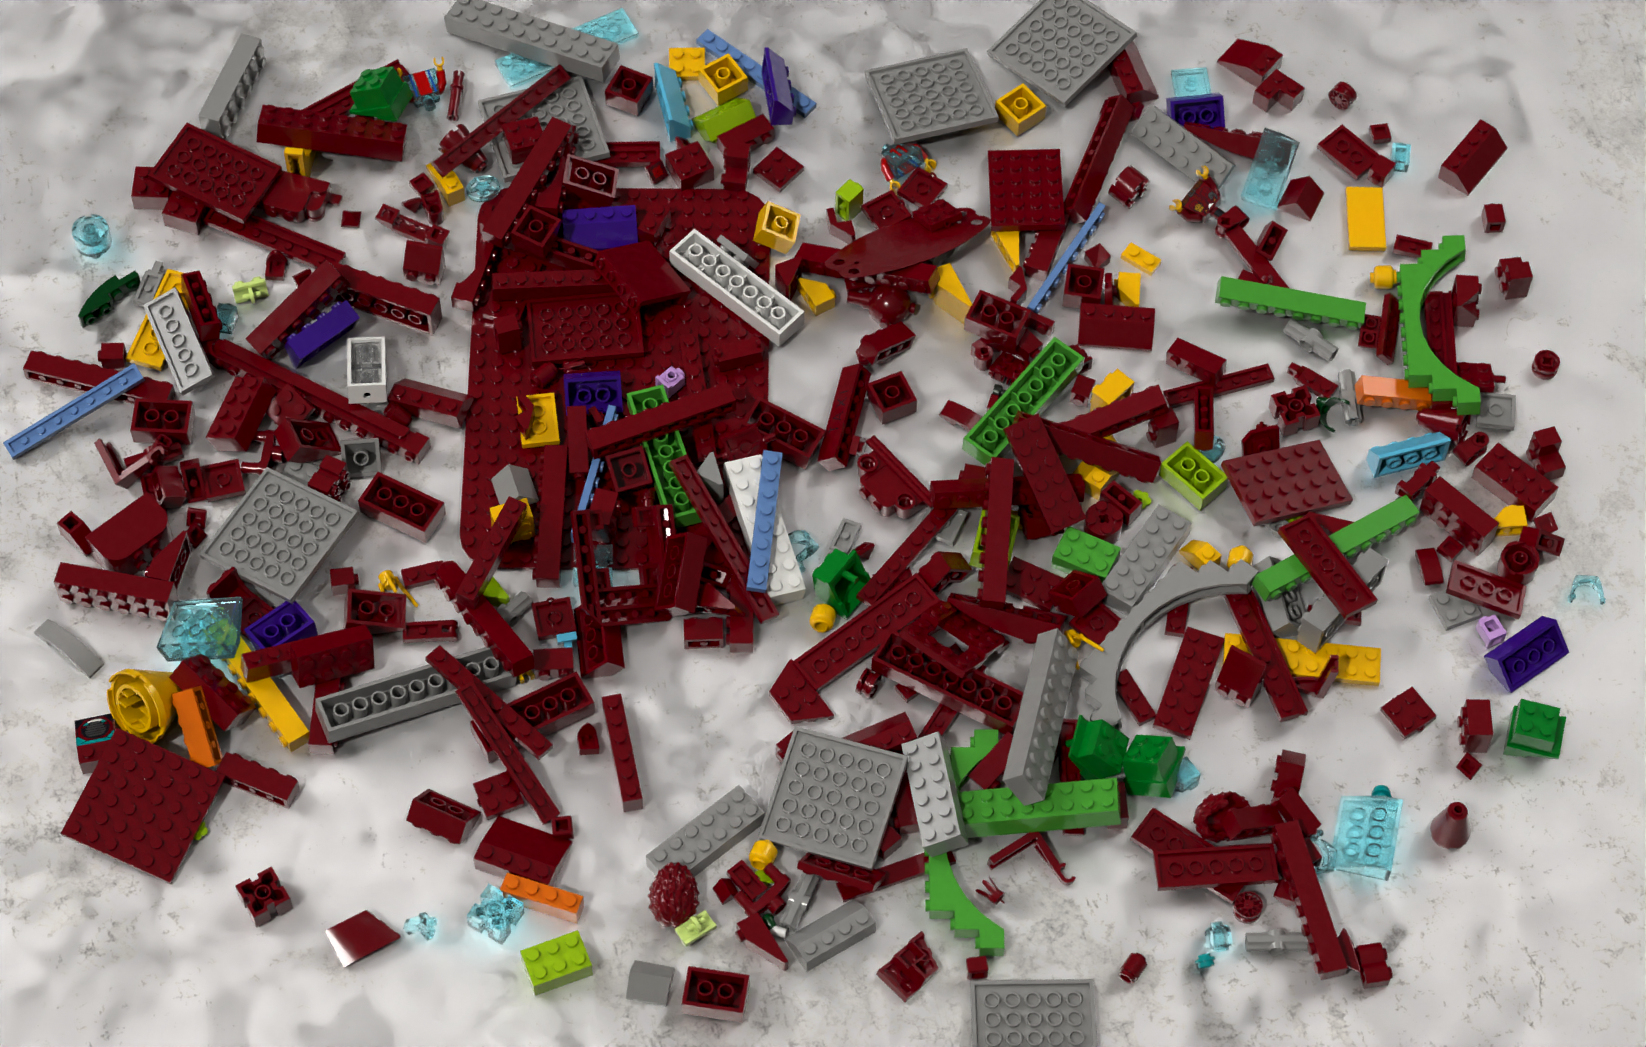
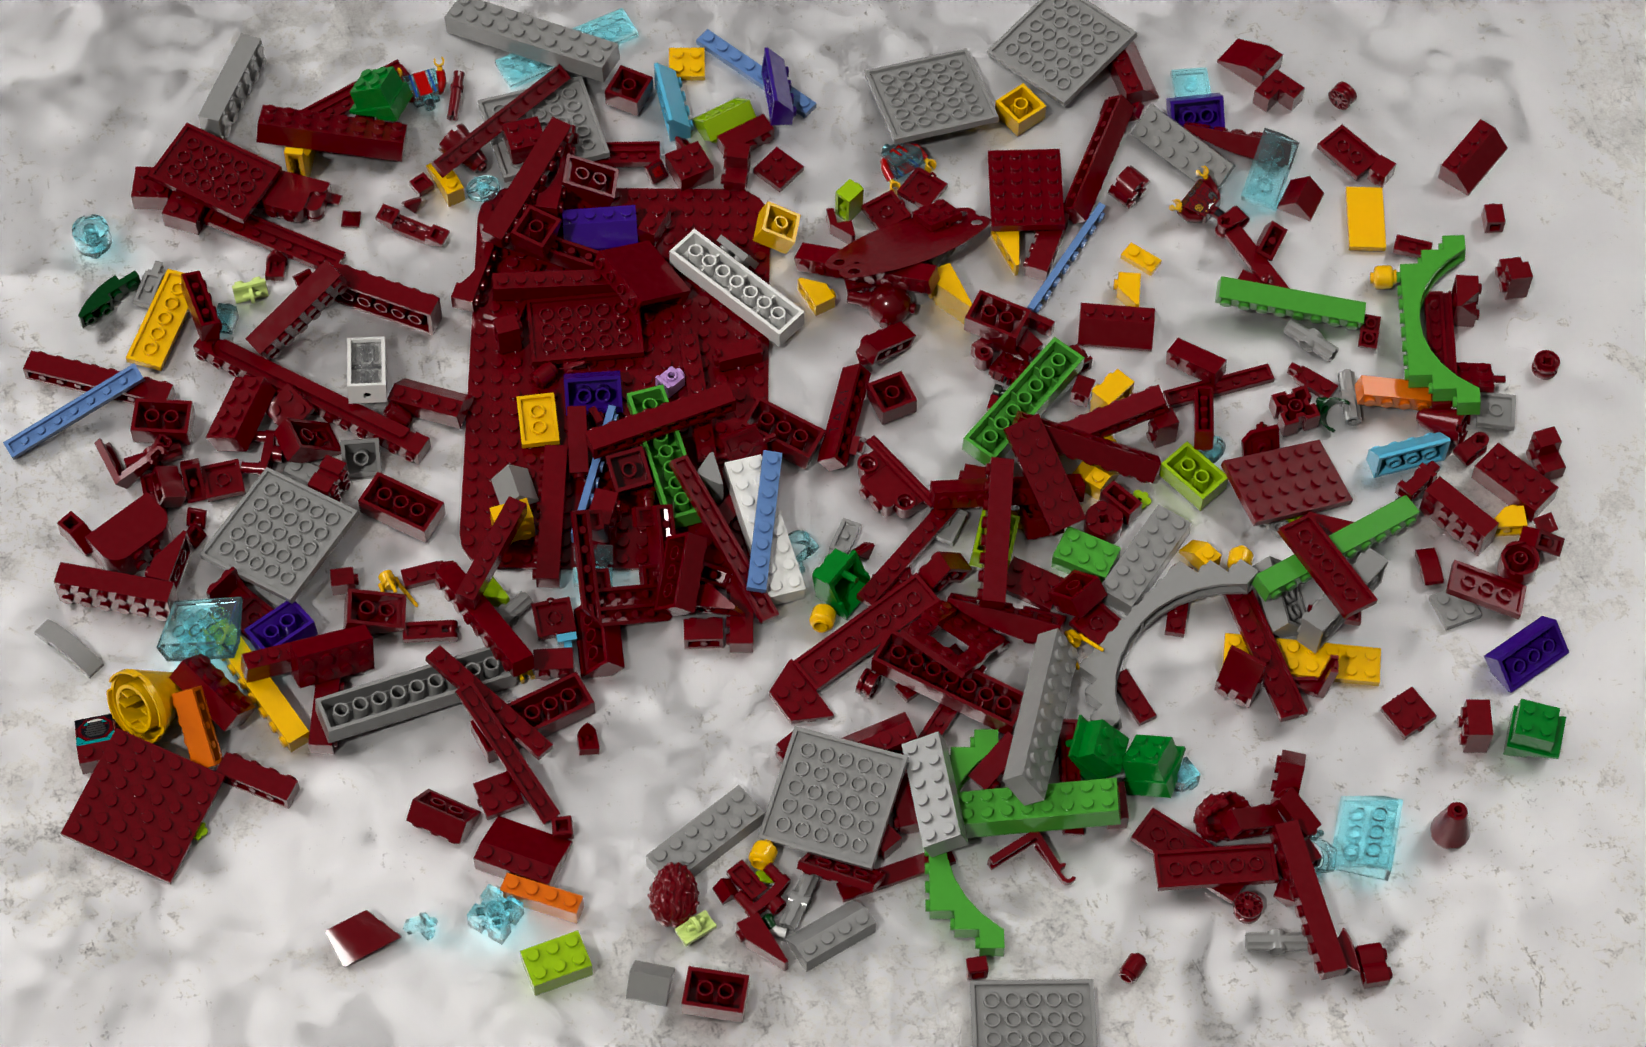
(112, 355): dark red brick -> none
(179, 341): light grey plate -> none
(274, 897): dark red brick -> none
(321, 333): dark purple slope -> none
(424, 262): dark red slope -> none
(433, 208): dark red piece -> none
(525, 420): dark red slope -> none
(622, 753): dark red brick -> none
(723, 79): yellow brick -> none
(786, 276): dark red slope -> none
(909, 968): dark red slope -> none
(958, 414): dark red slope -> none
(997, 894): dark red piece -> none
(1018, 285): dark red slope -> none
(1082, 285): dark red brick -> none
(1097, 256): dark red slope -> none
(1110, 290): dark red plate -> none
(1188, 683): dark red plate -> none
(1205, 961): teal plate -> none
(1218, 937): clear light blue head -> none
(1380, 133): dark red plate -> none
(1381, 790): teal plate -> none
(1388, 329): dark red plate -> none
(1401, 156): clear light blue brick -> none
(1450, 548): dark red plate -> none
(1469, 765): dark red slope -> none
(1491, 631): lavender brick -> none
(1585, 580): clear light blue helmet -> none

